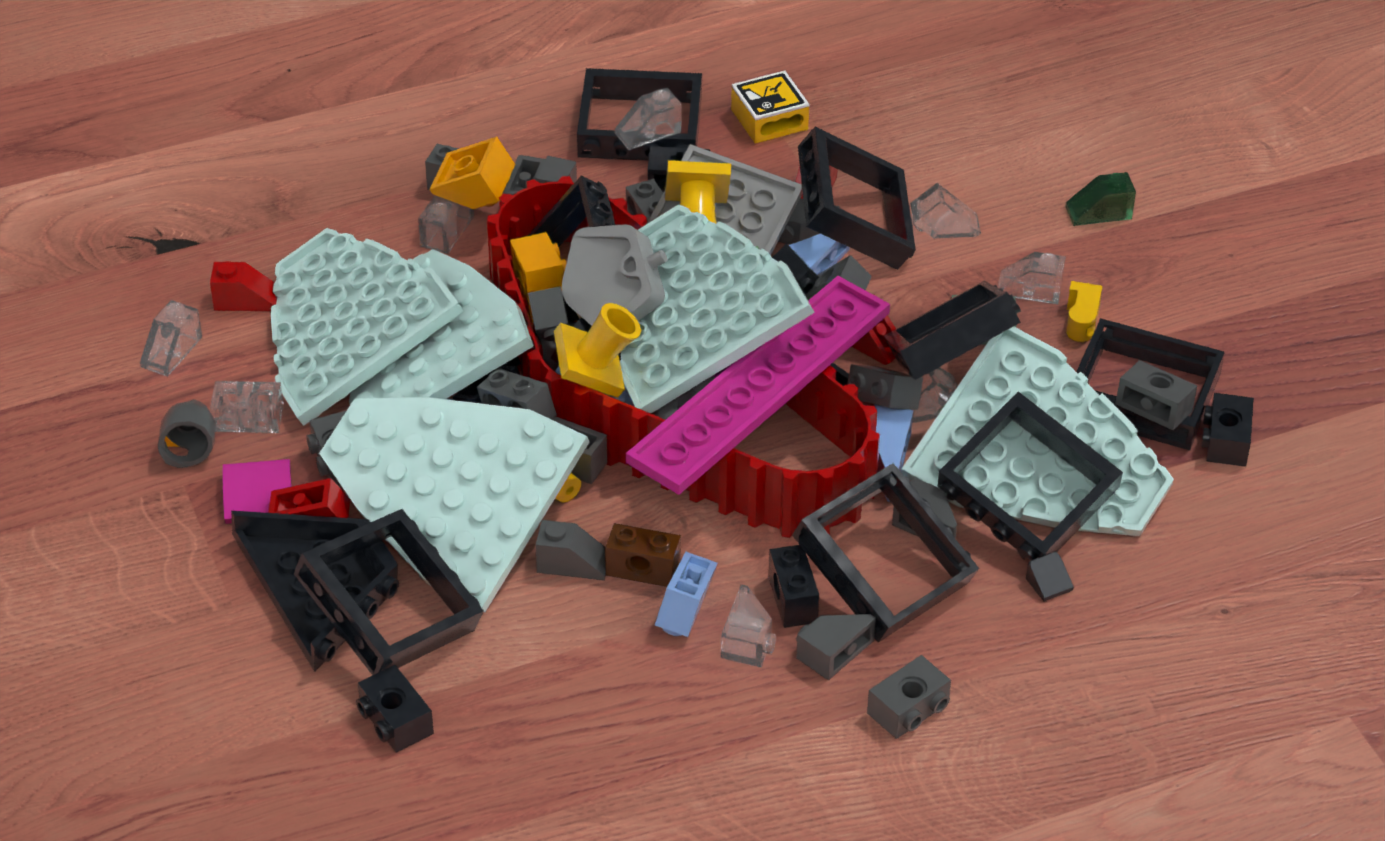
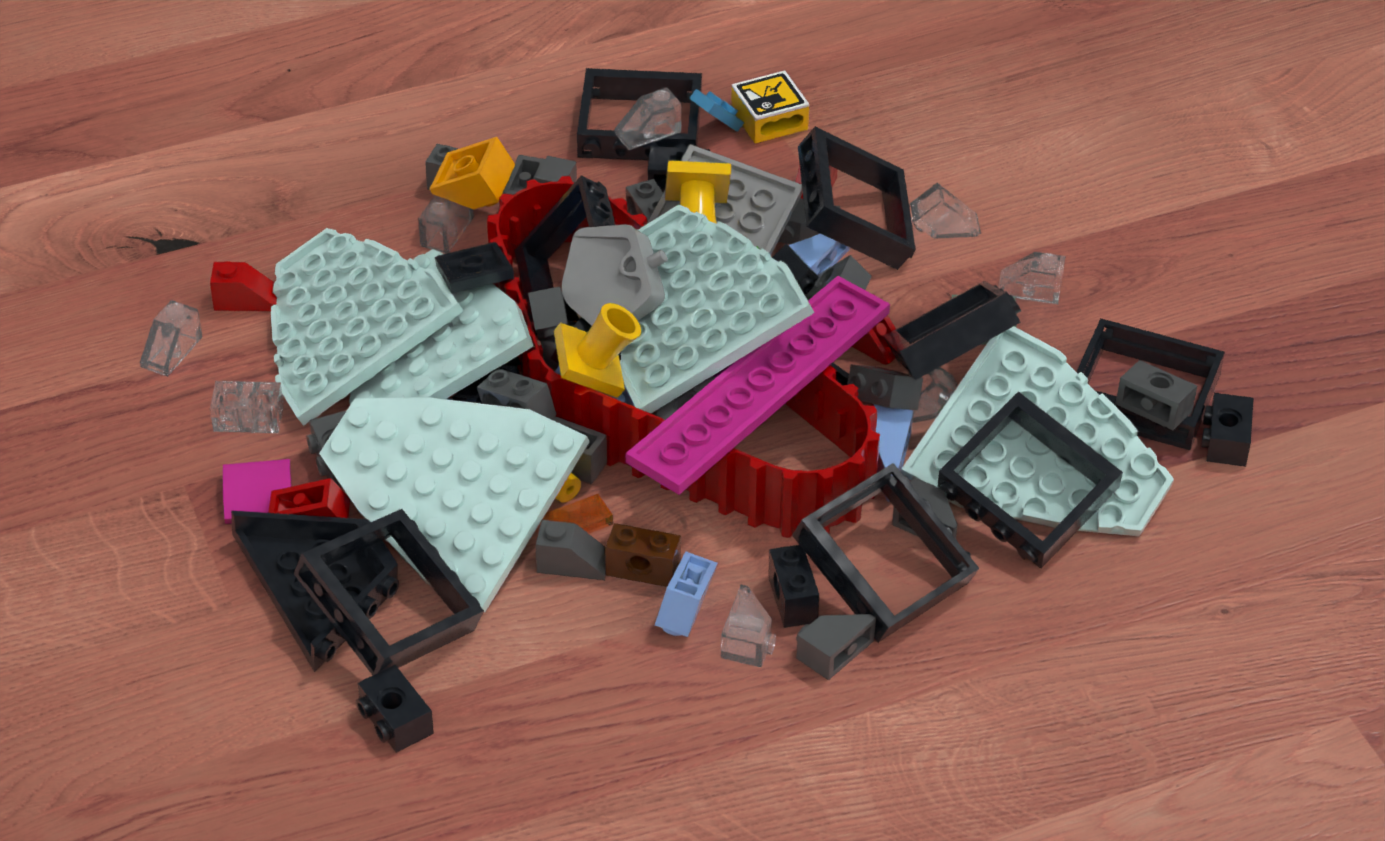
(189, 427): dark grey piece -> none
(474, 267): none -> black plate
(536, 264): light orange slope -> none
(588, 513): none -> clear orange plate
(718, 108): none -> dark azure plate
(909, 697): dark grey brick -> none
(1049, 576): black slope -> none
(1083, 310): yellow leg -> none
(1103, 200): clear green slope -> none

